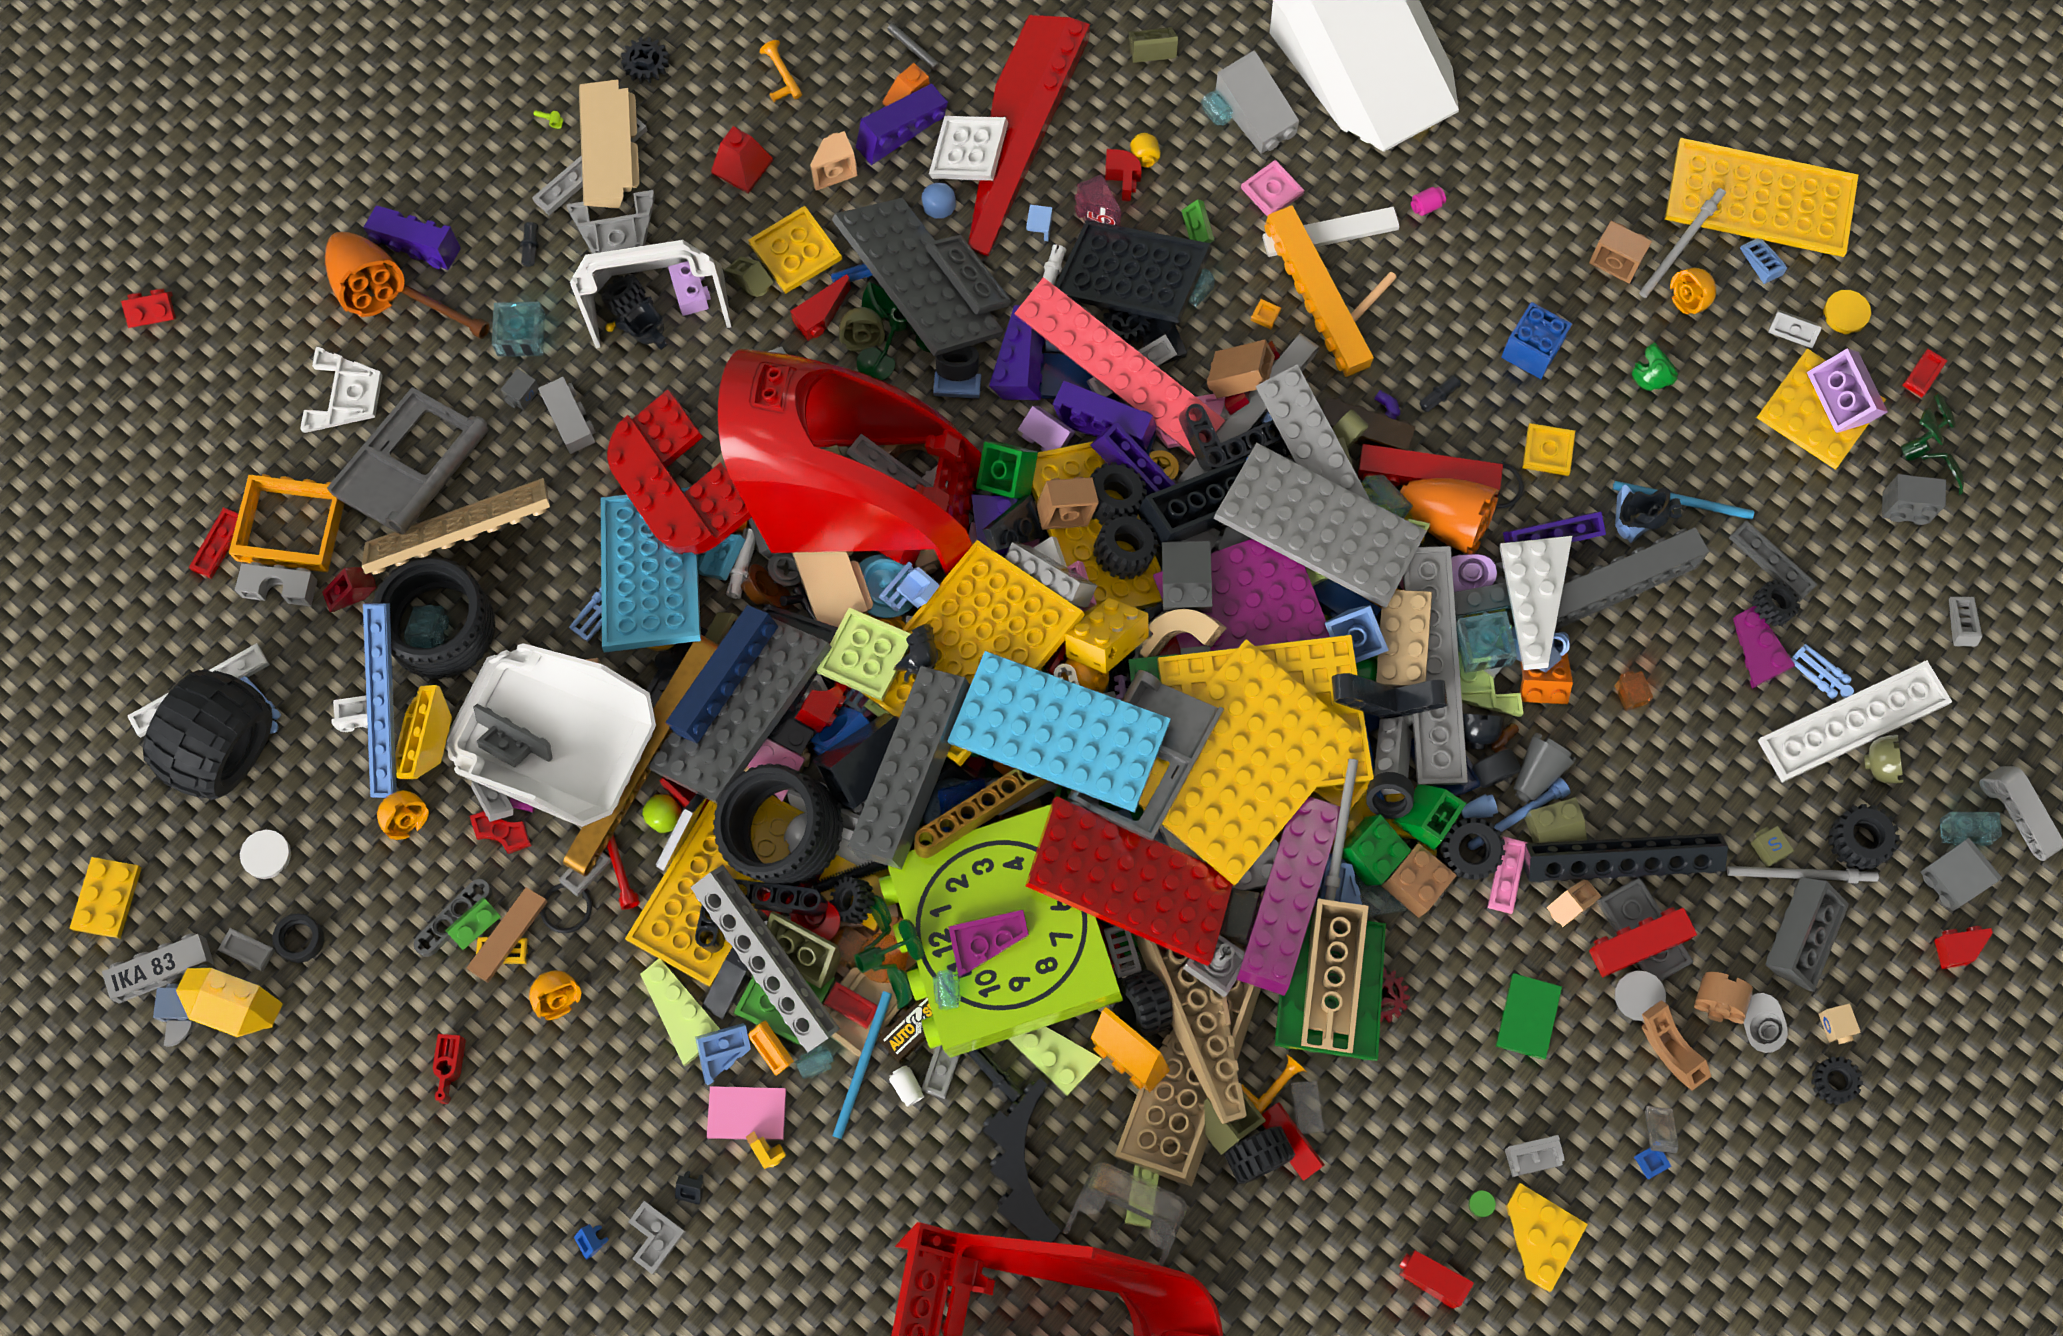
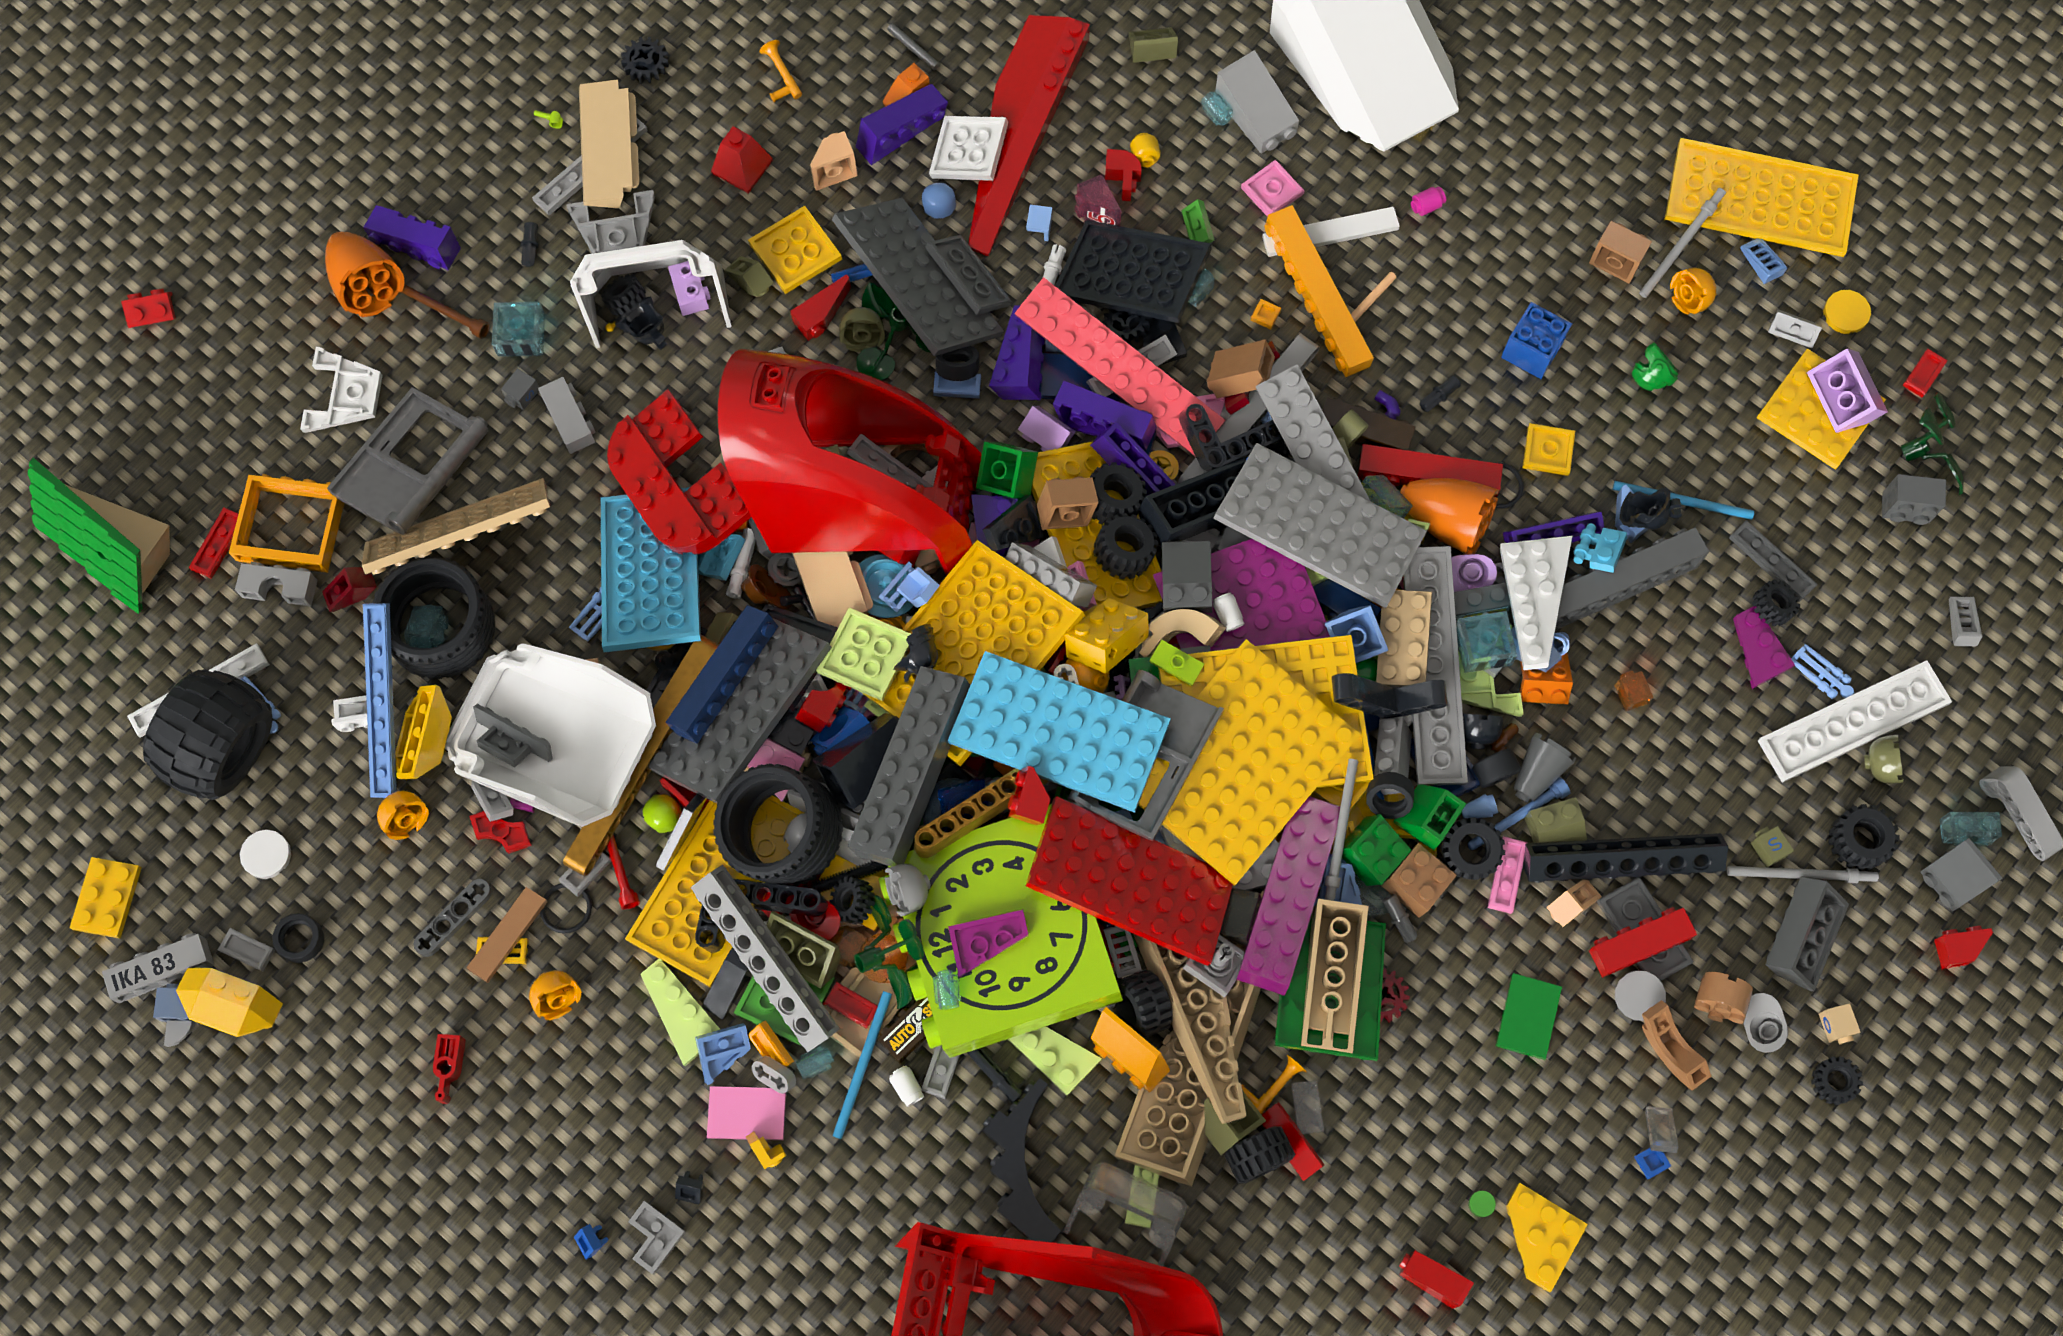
(107, 539): none -> piece
(473, 923): bright green plate -> none
(774, 1074): none -> light grey beam
(907, 888): none -> light grey cylinder
(1030, 798): none -> red slope
(1176, 662): none -> lime plate
(1228, 611): none -> white piece
(1400, 918): none -> dark grey axle
(1535, 1156): light grey hinge -> none
(1607, 550): none -> medium azure plate

